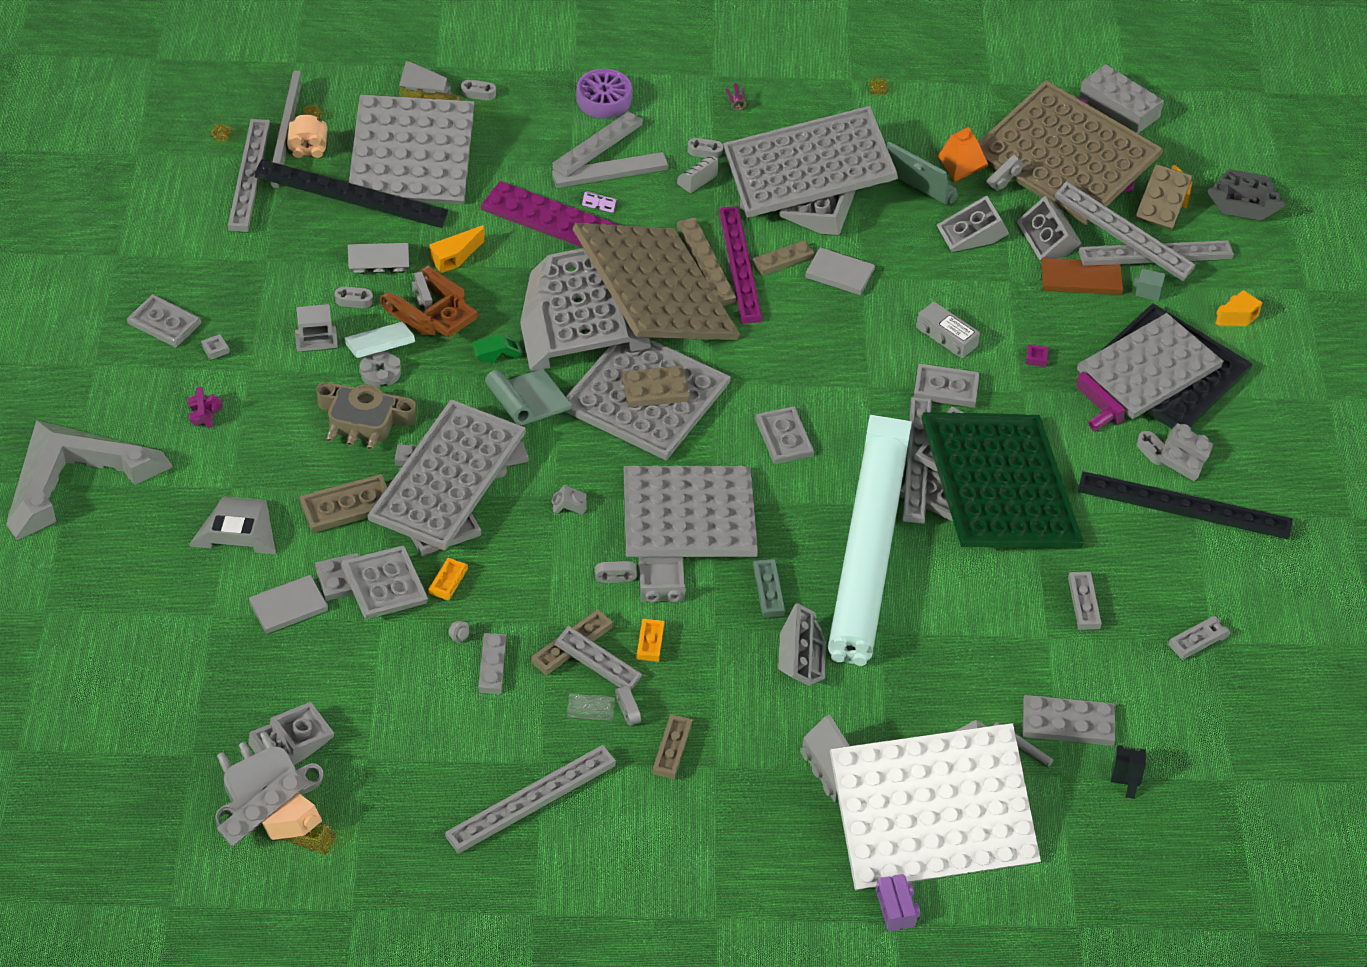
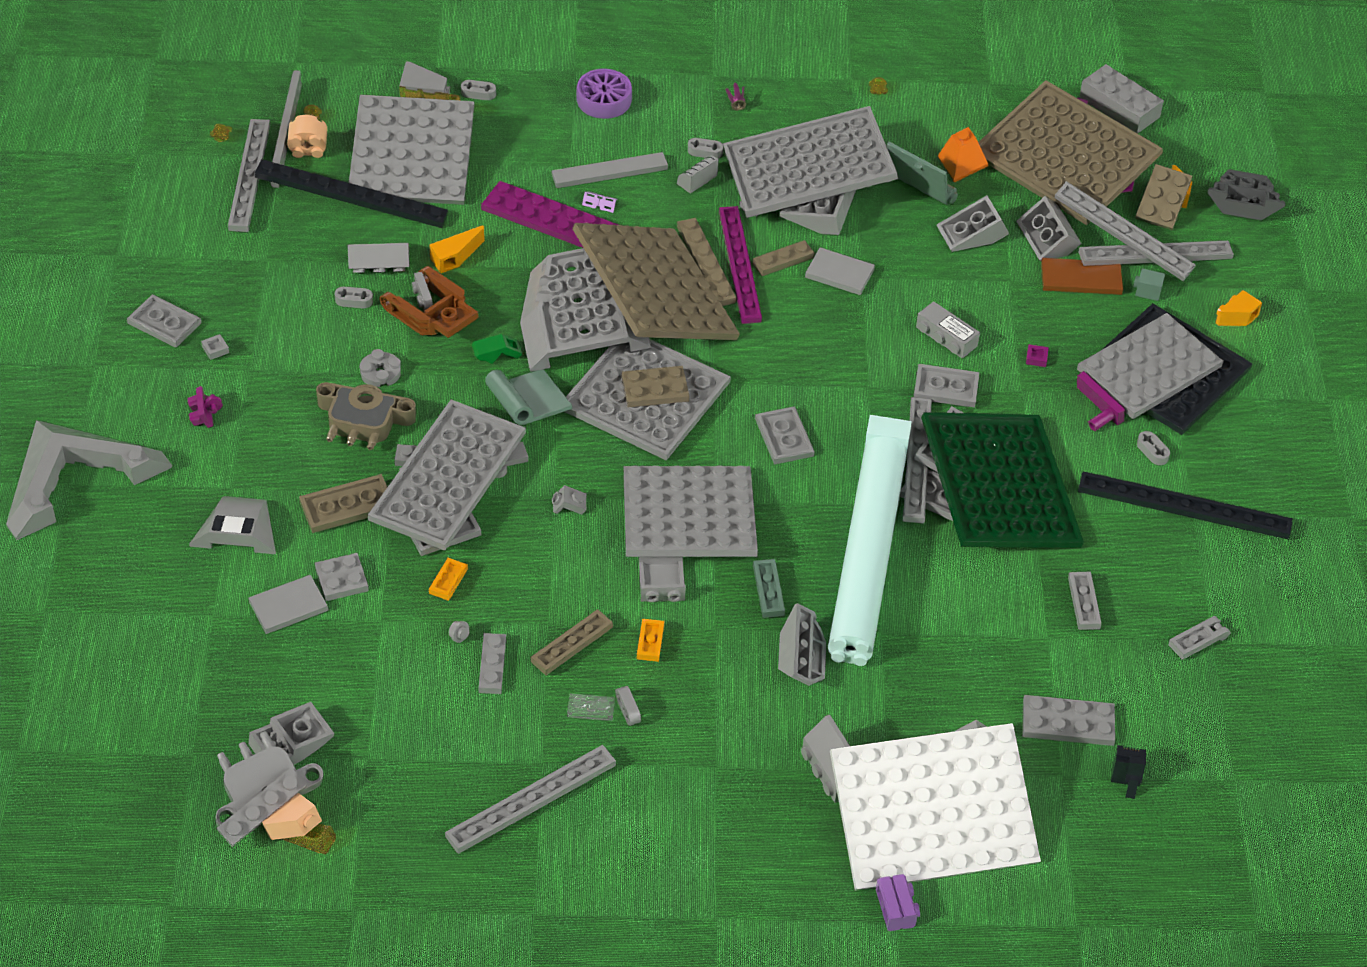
(315, 328): light grey plate -> none
(379, 339): light aqua tile -> none
(384, 582): light grey plate -> none
(597, 143): light grey plate -> none
(597, 658): light grey tile -> none
(615, 572): light grey beam -> none
(672, 746): dark tan plate -> none
(1005, 173): light grey plate -> none
(1033, 751): light grey bar -> none
(1185, 451): light grey plate -> none

